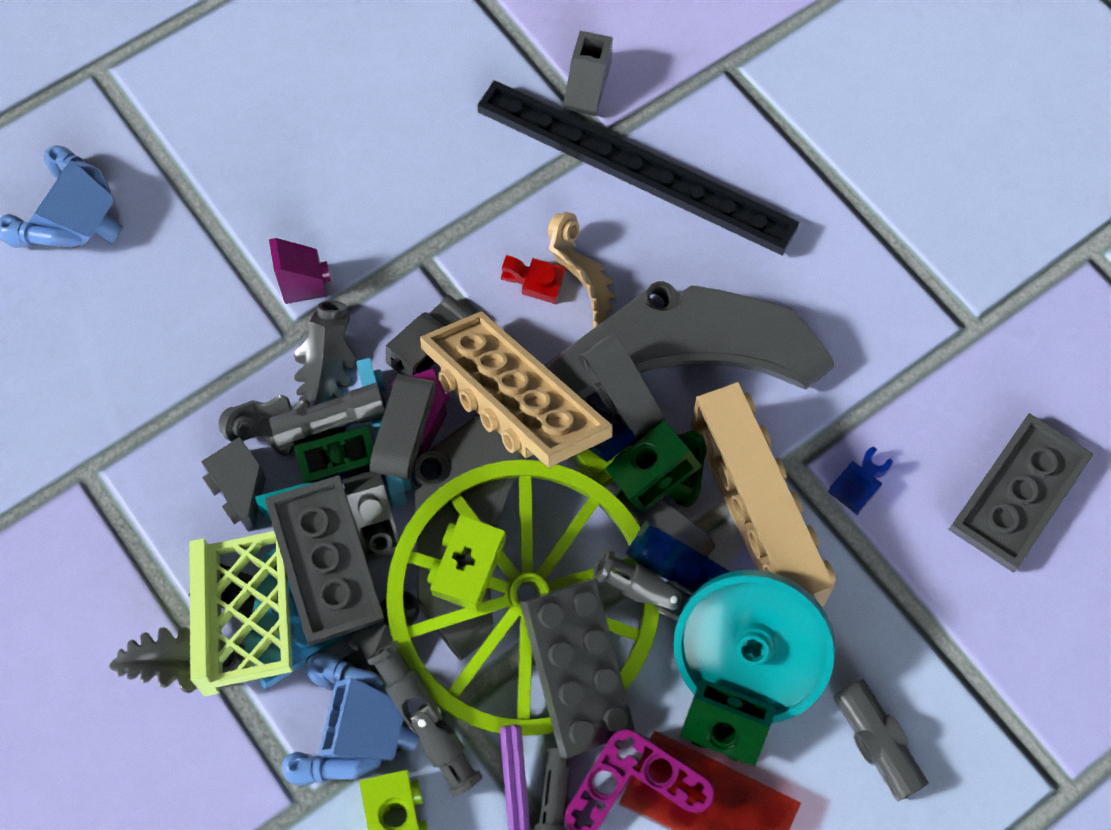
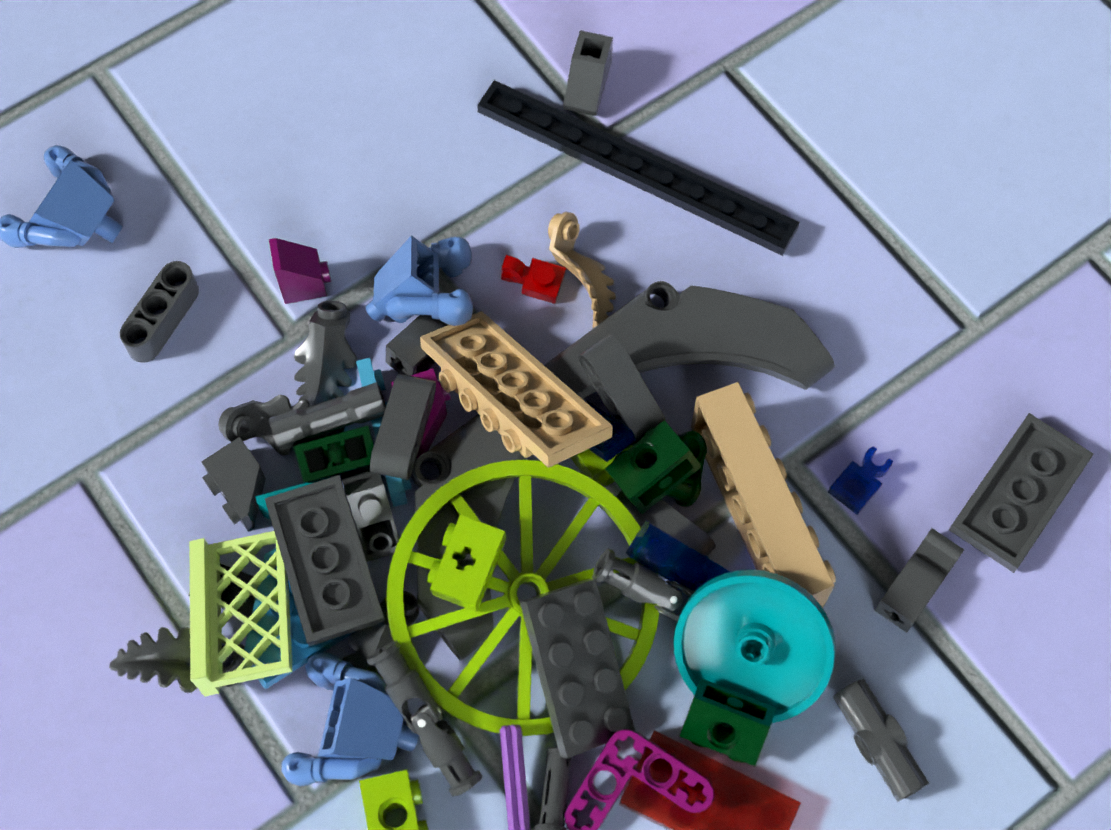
(159, 295): none -> dark grey beam
(411, 283): none -> medium blue torso
(919, 580): none -> dark grey piece

